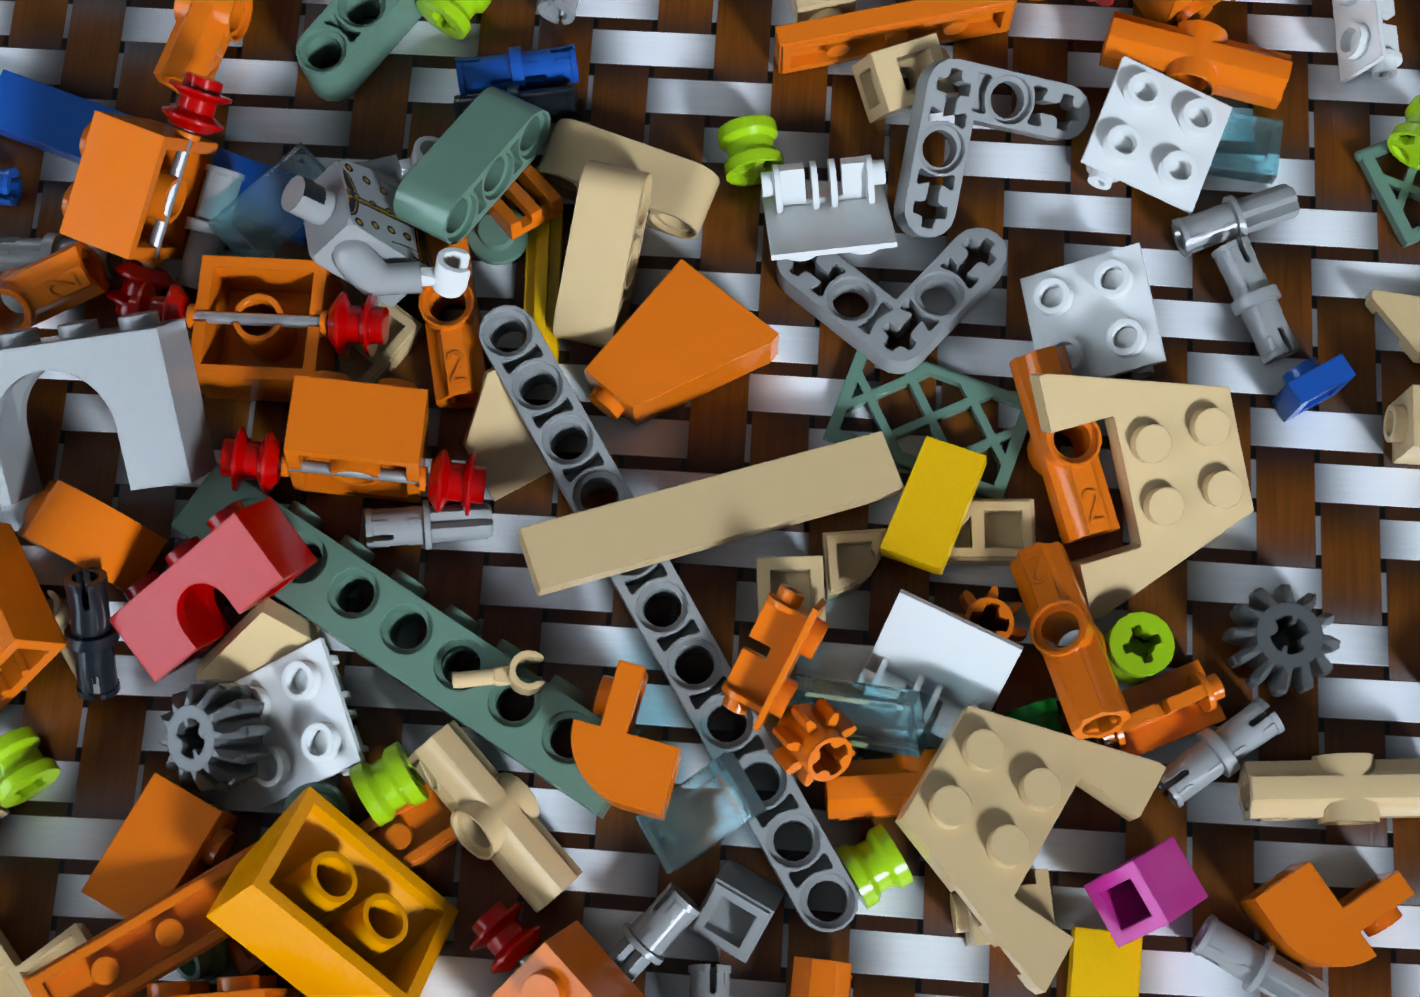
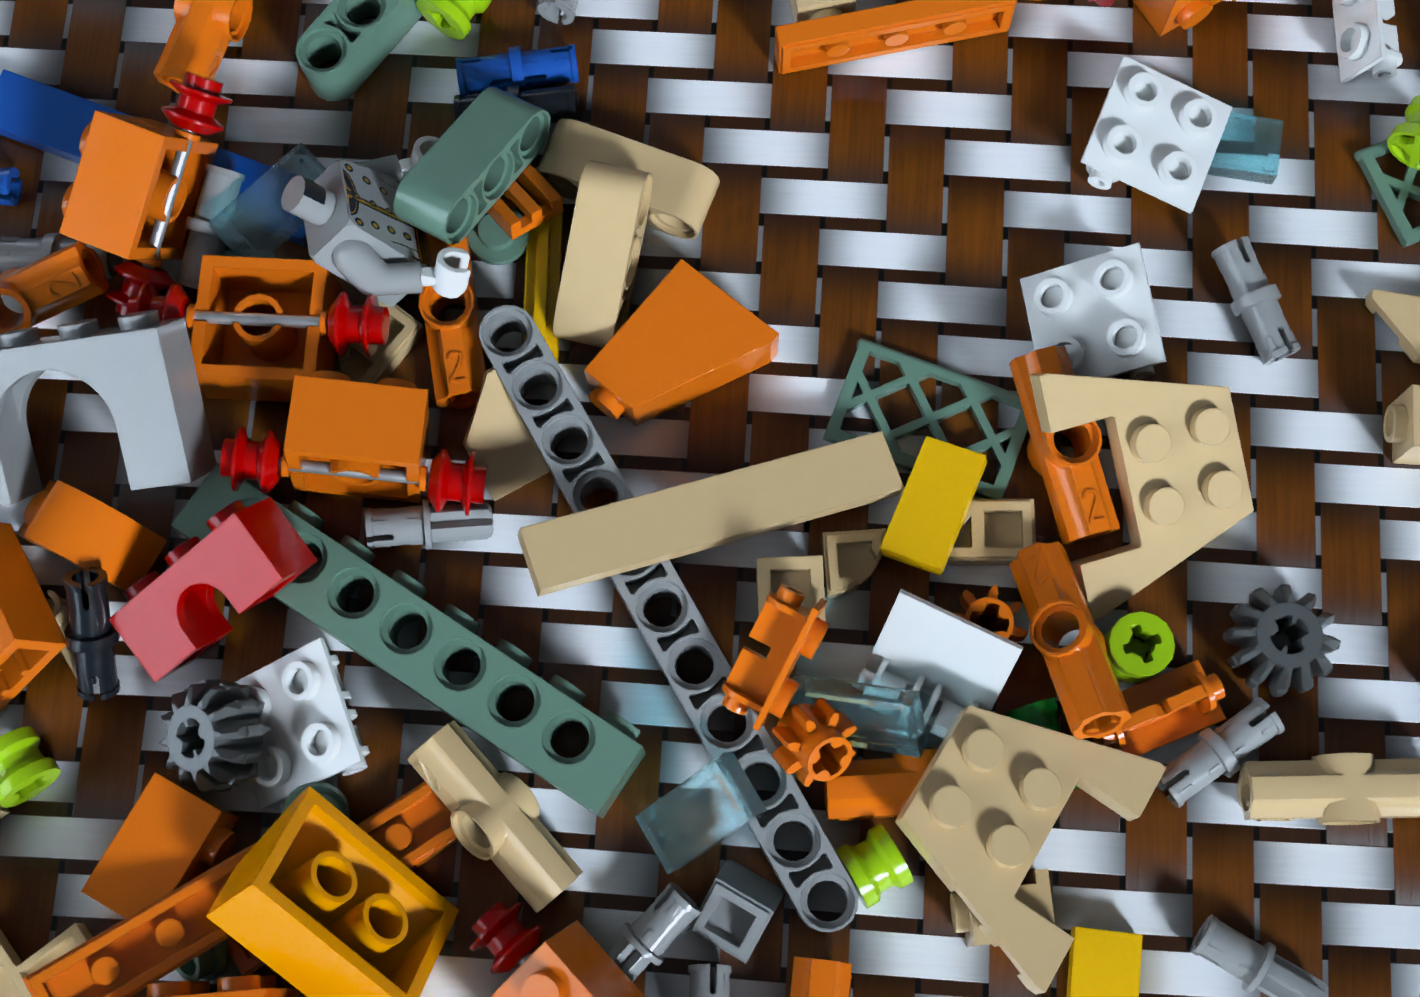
(256, 641): tan tile -> none
(388, 784): lime wheel -> none
(502, 675): tan hand -> none
(616, 764): orange brick -> none
(749, 148): lime wheel -> none
(829, 215): white hinge -> none
(881, 78): tan brick -> none
(893, 316): light grey beam -> none
(969, 108): light grey beam -> none
(1146, 892): dark pink brick -> none
(1199, 57): orange piece -> none
(1234, 218): light grey axle -> none
(1310, 385): blue plate -> none
(1313, 926): orange brick -> none

